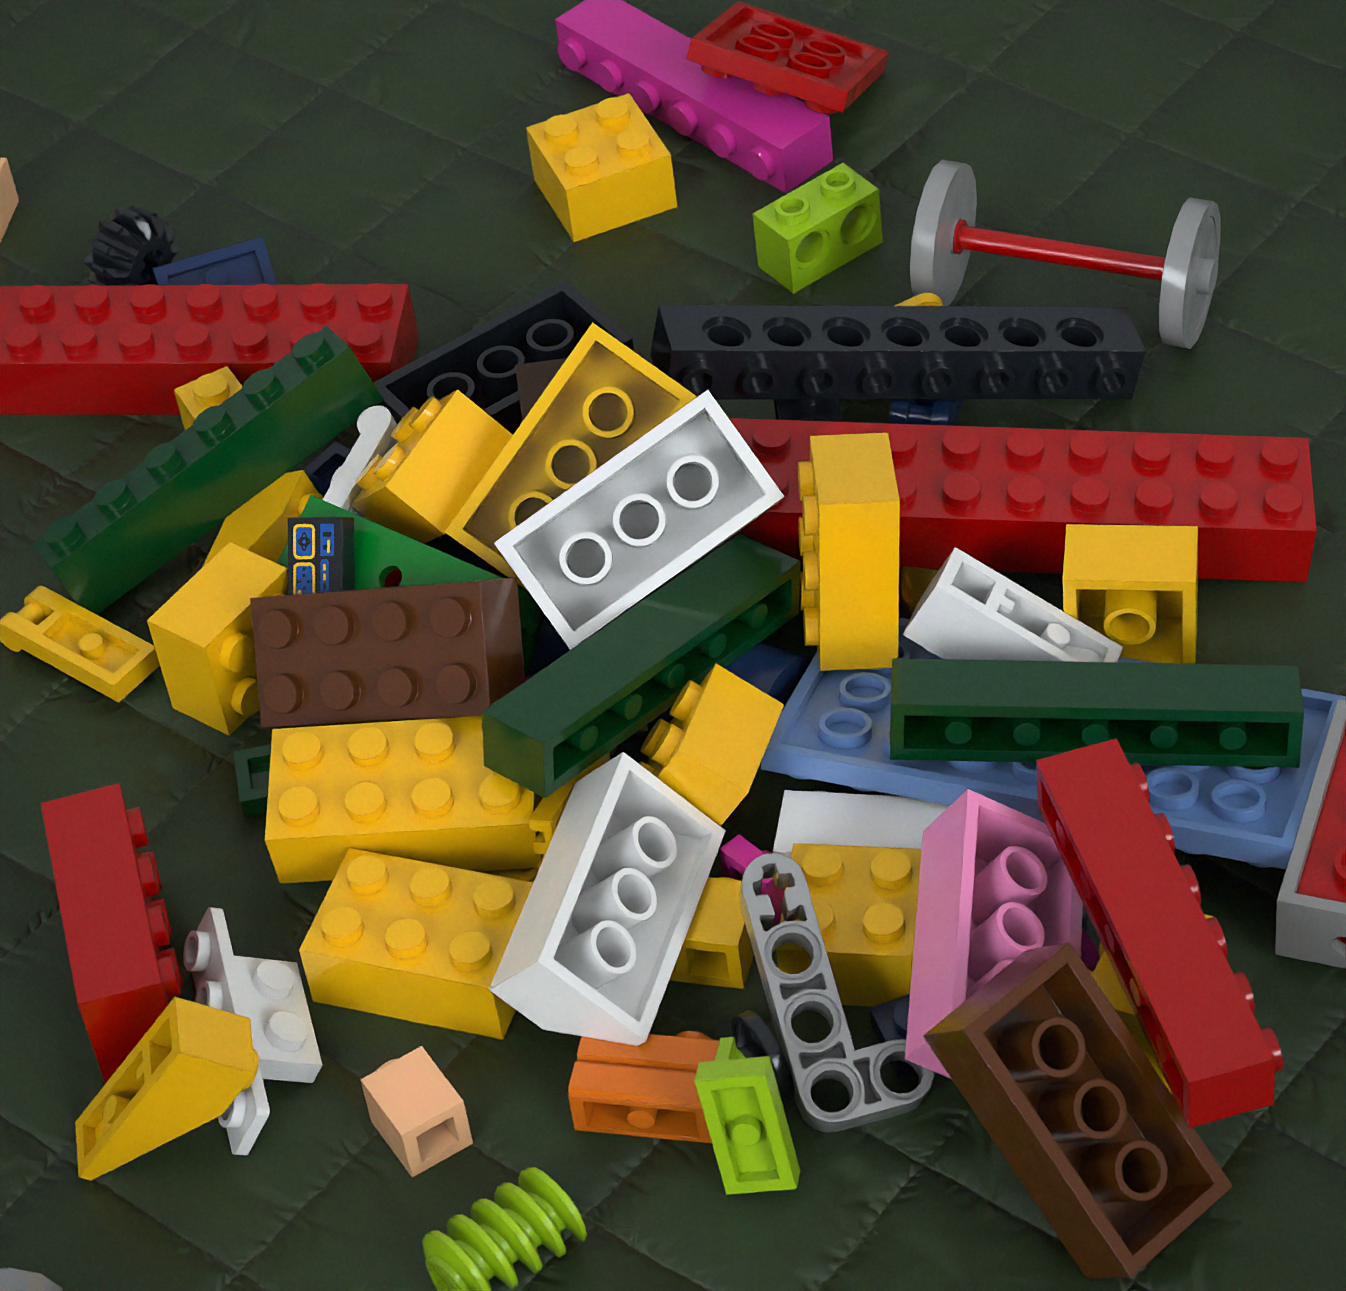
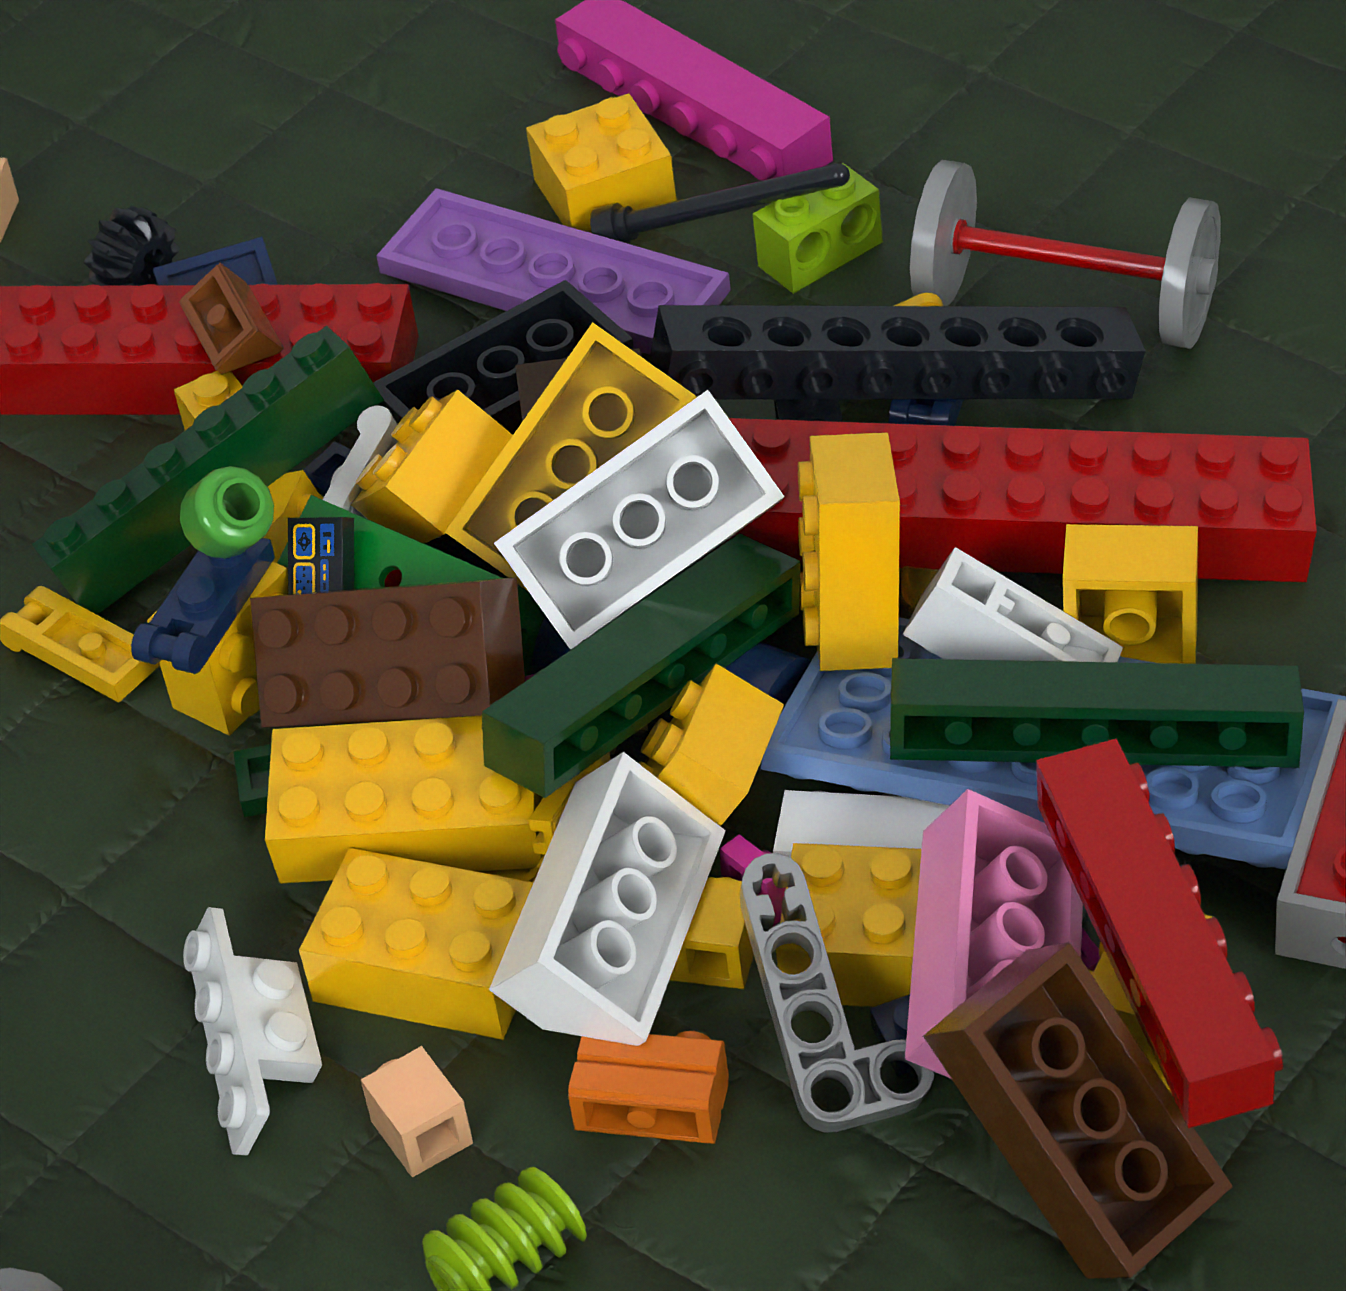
(111, 920): red brick -> none
(169, 1084): yellow slope -> none
(201, 608): none -> dark blue plate
(226, 512): none -> bright green head
(229, 321): none -> dark orange slope
(513, 256): none -> medium lavender plate
(625, 223): none -> black piece
(747, 1109): lime piece -> none
(787, 57): red plate -> none

